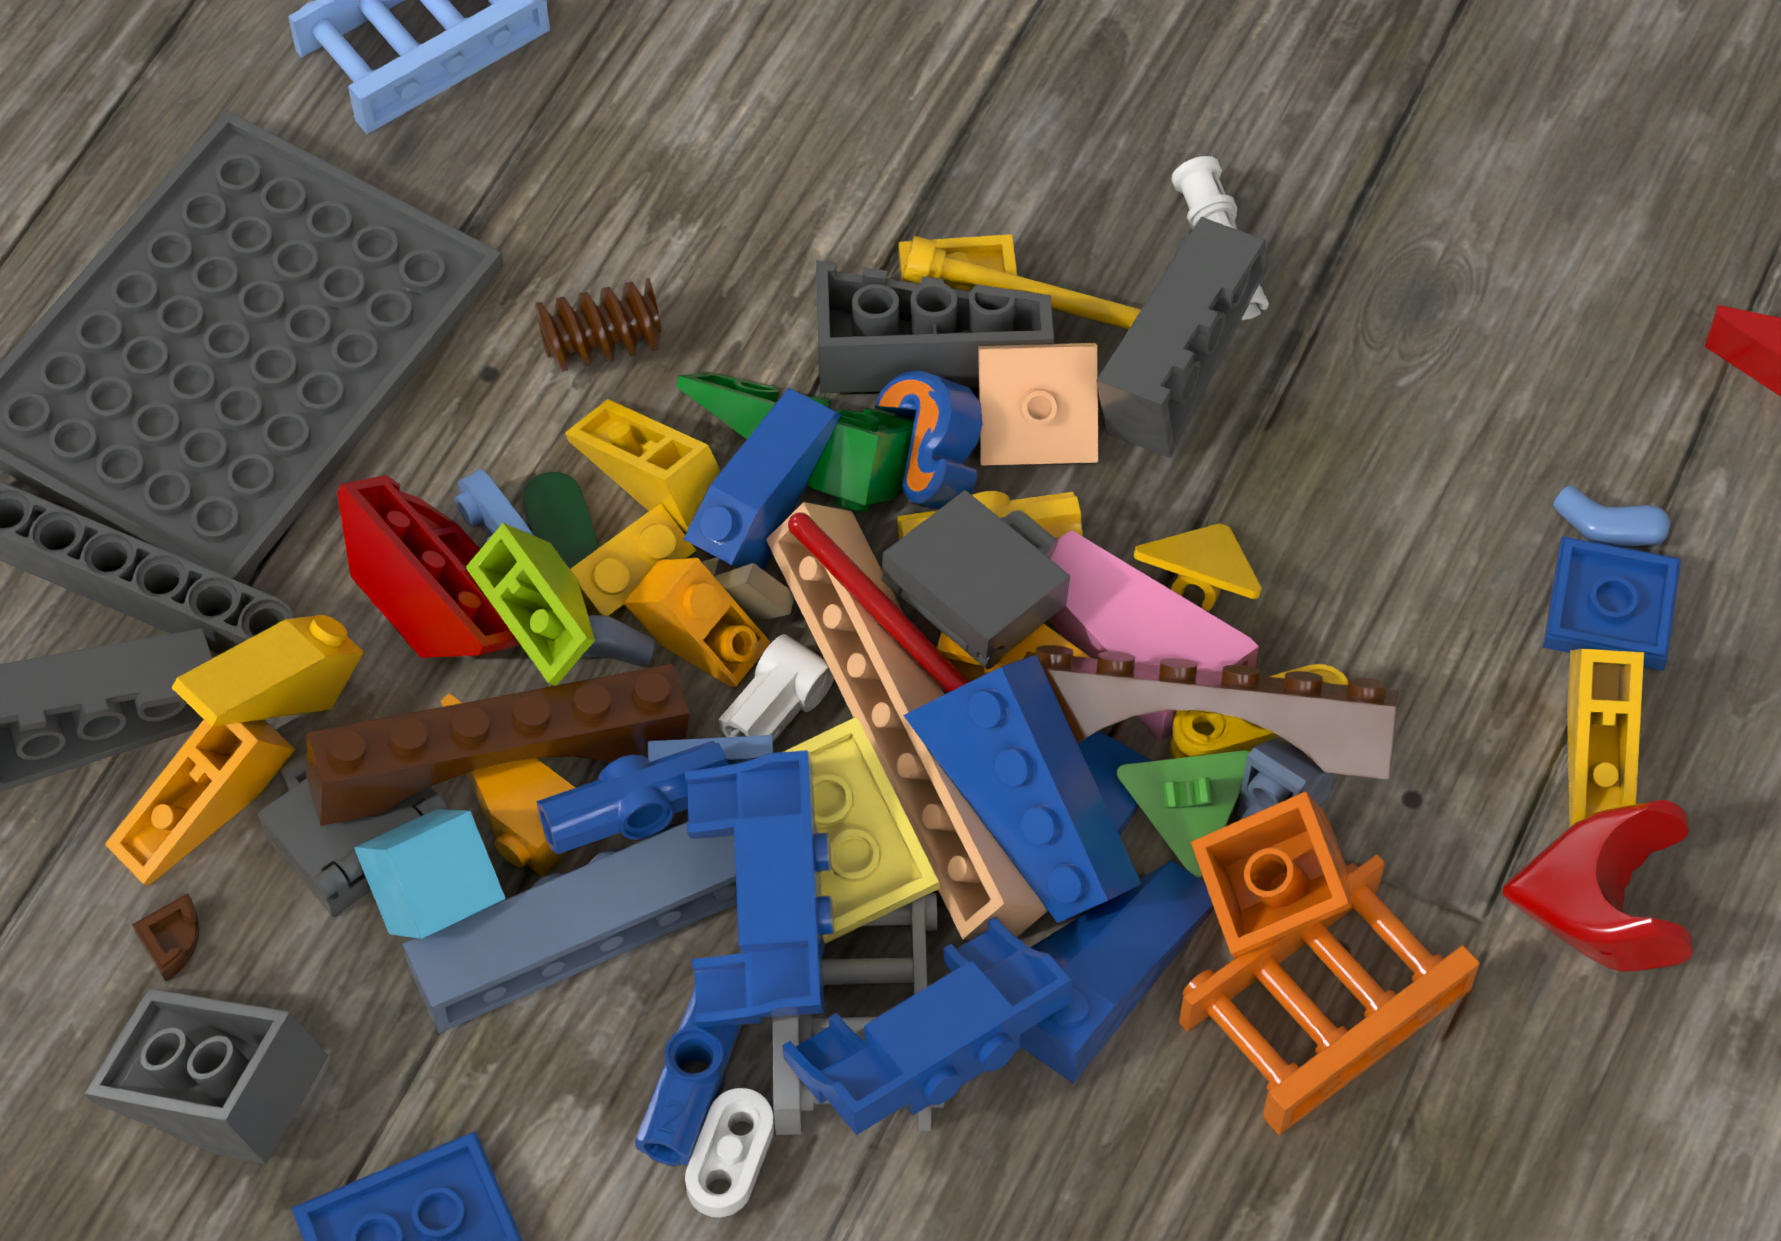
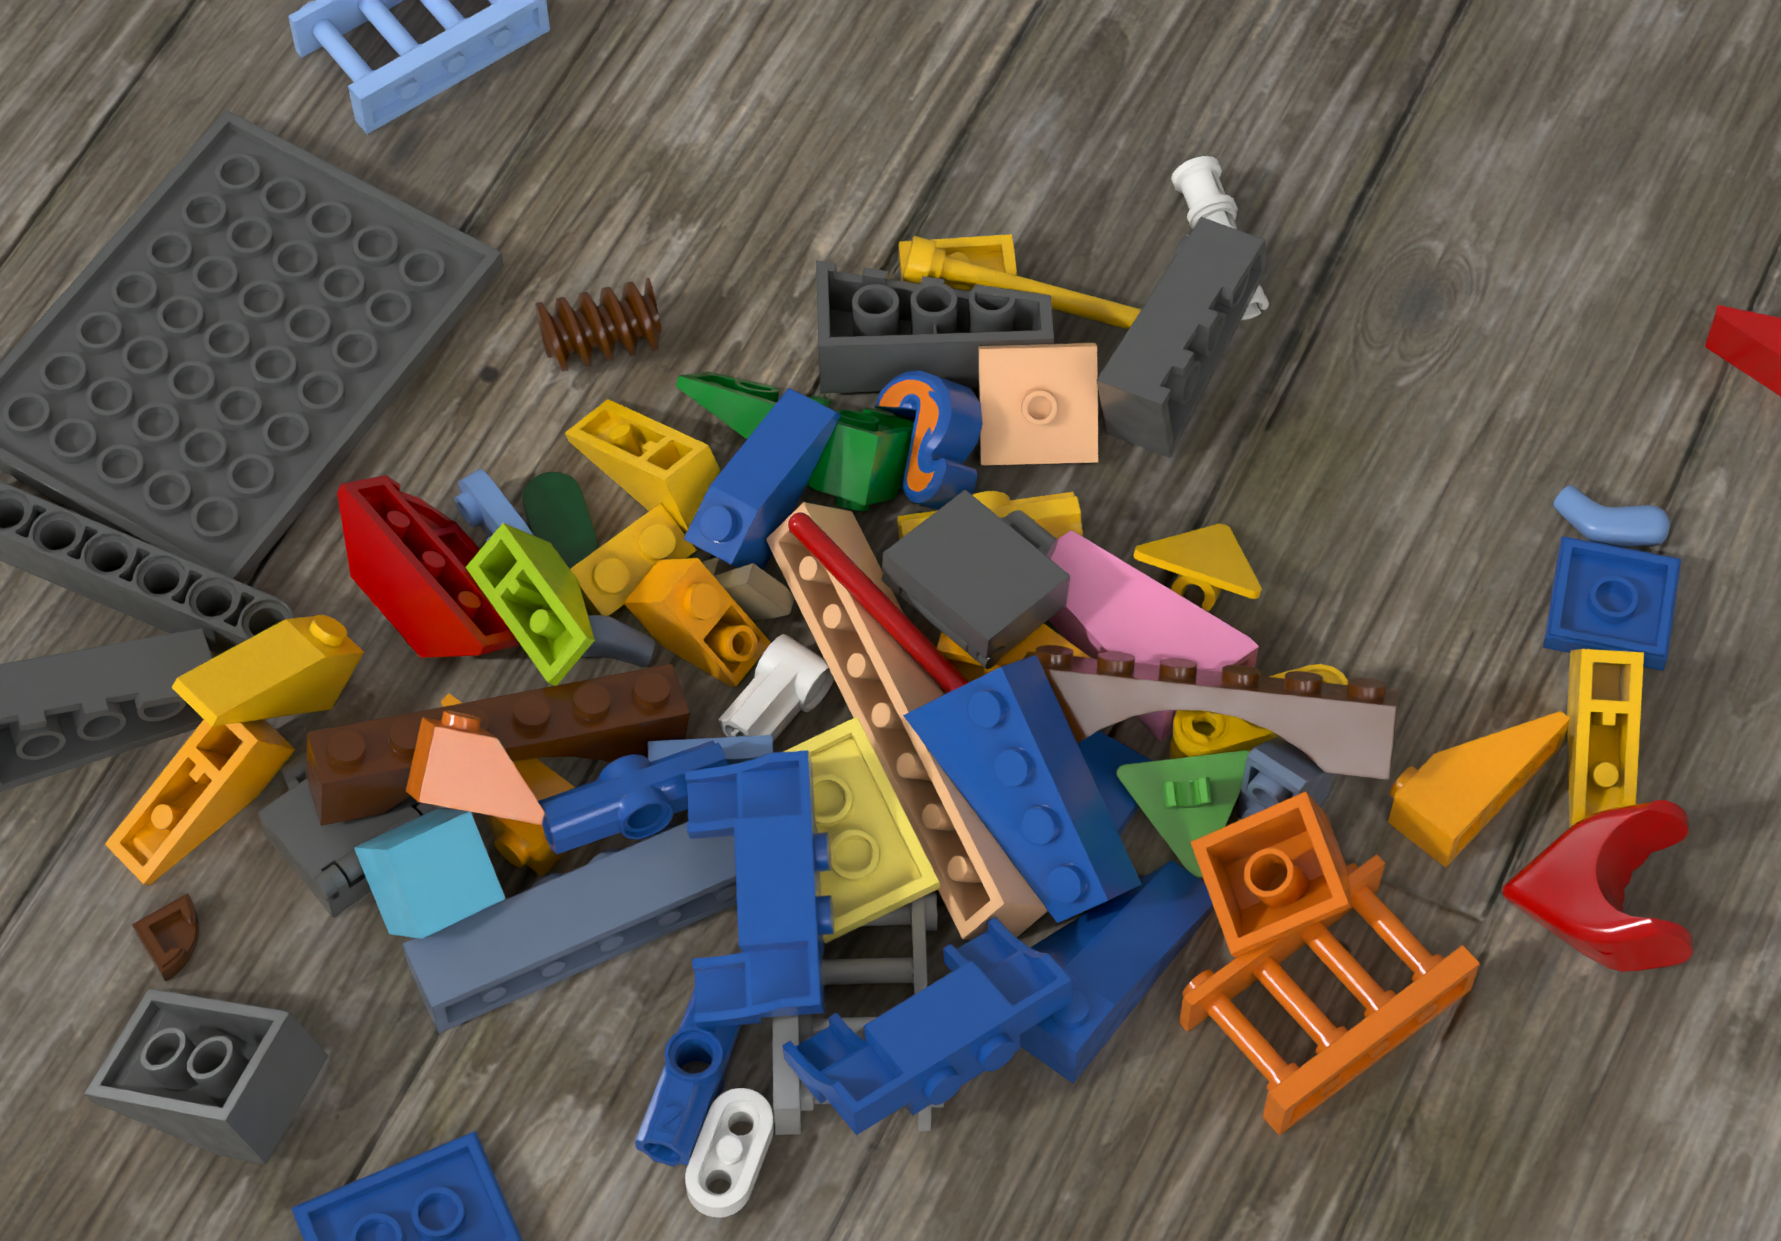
(468, 770): none -> slope
(1470, 784): none -> light orange slope

